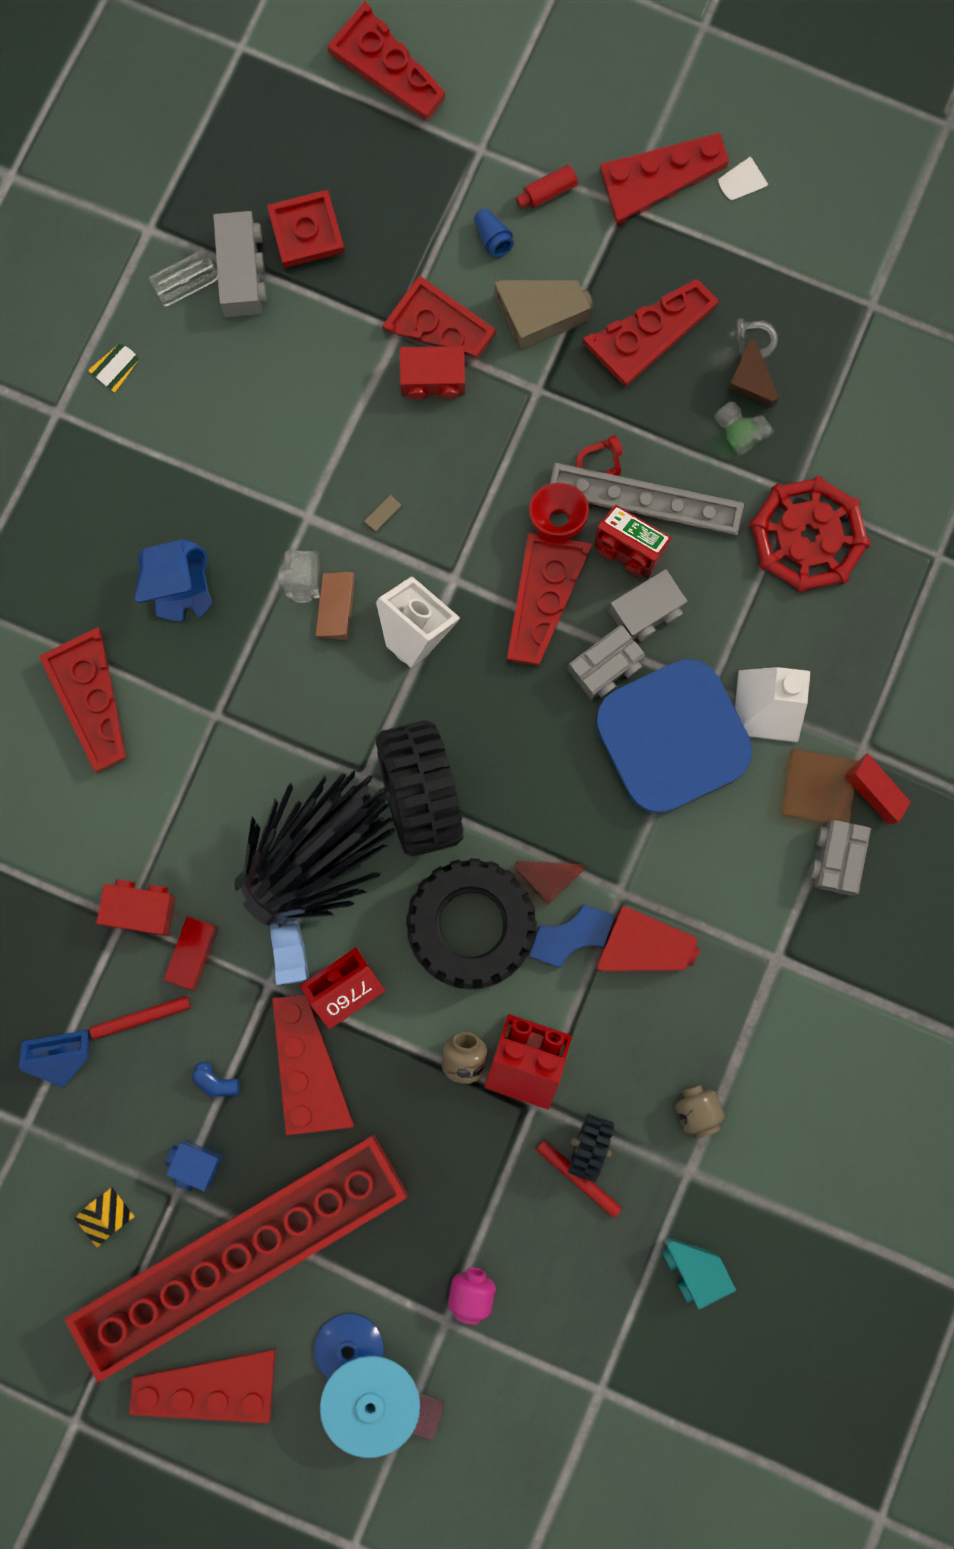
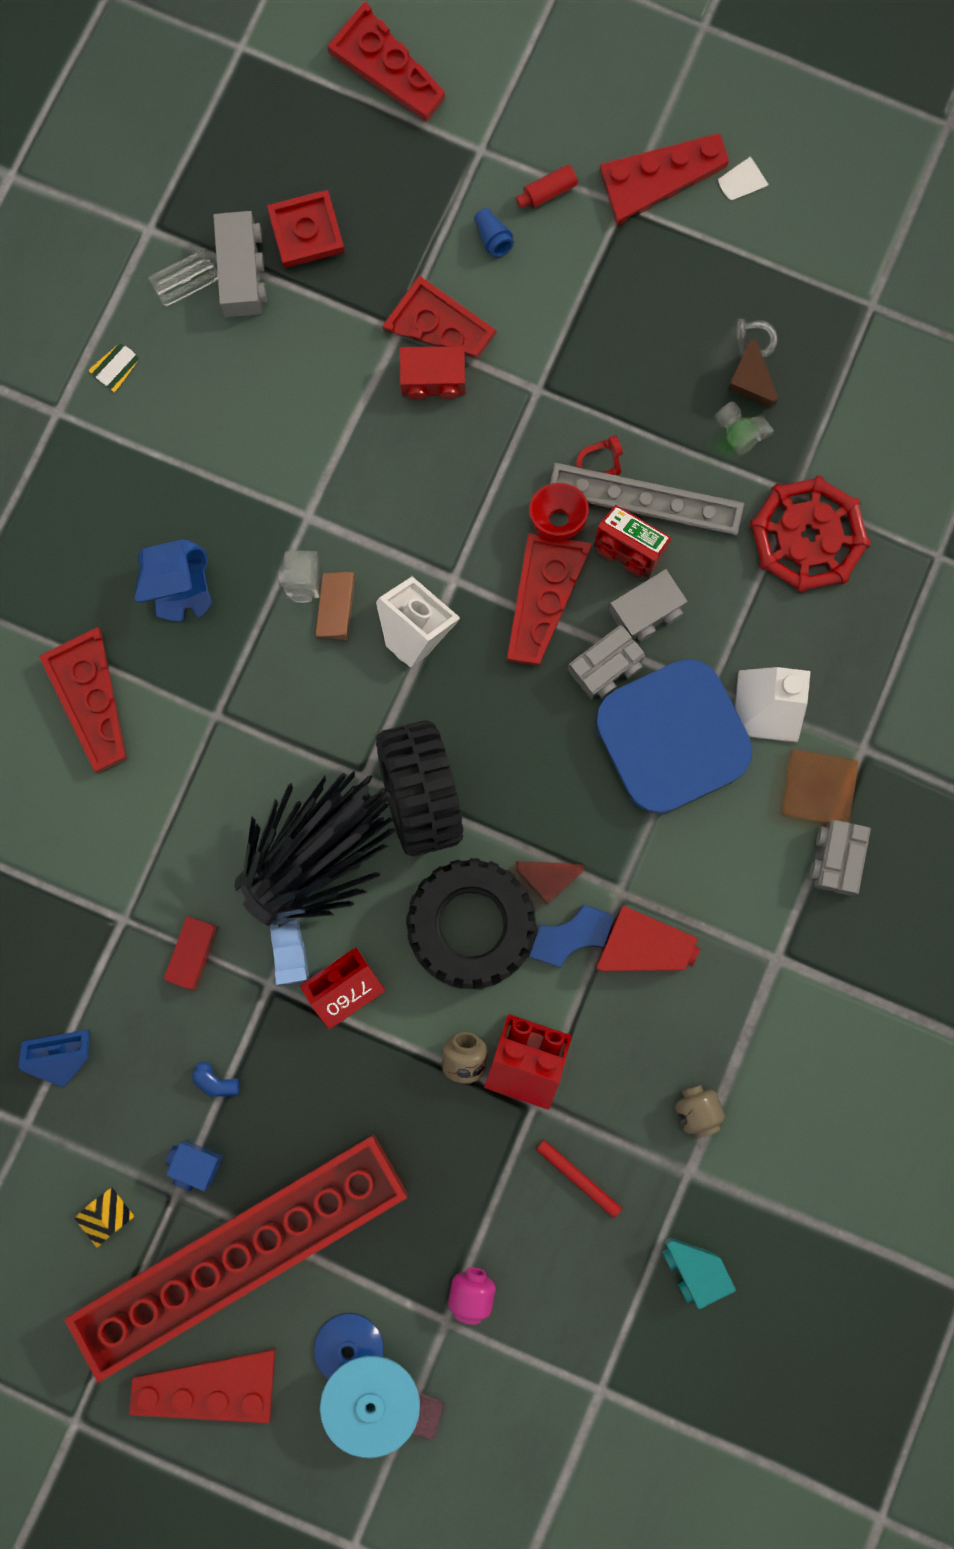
(136, 909): red brick -> none
(140, 1017): red bar -> none
(307, 1076): red wing -> none
(383, 513): dark tan piece -> none
(541, 308): dark tan slope -> none
(591, 1148): black wheel -> none
(642, 338): red wing -> none
(878, 790): red slope -> none

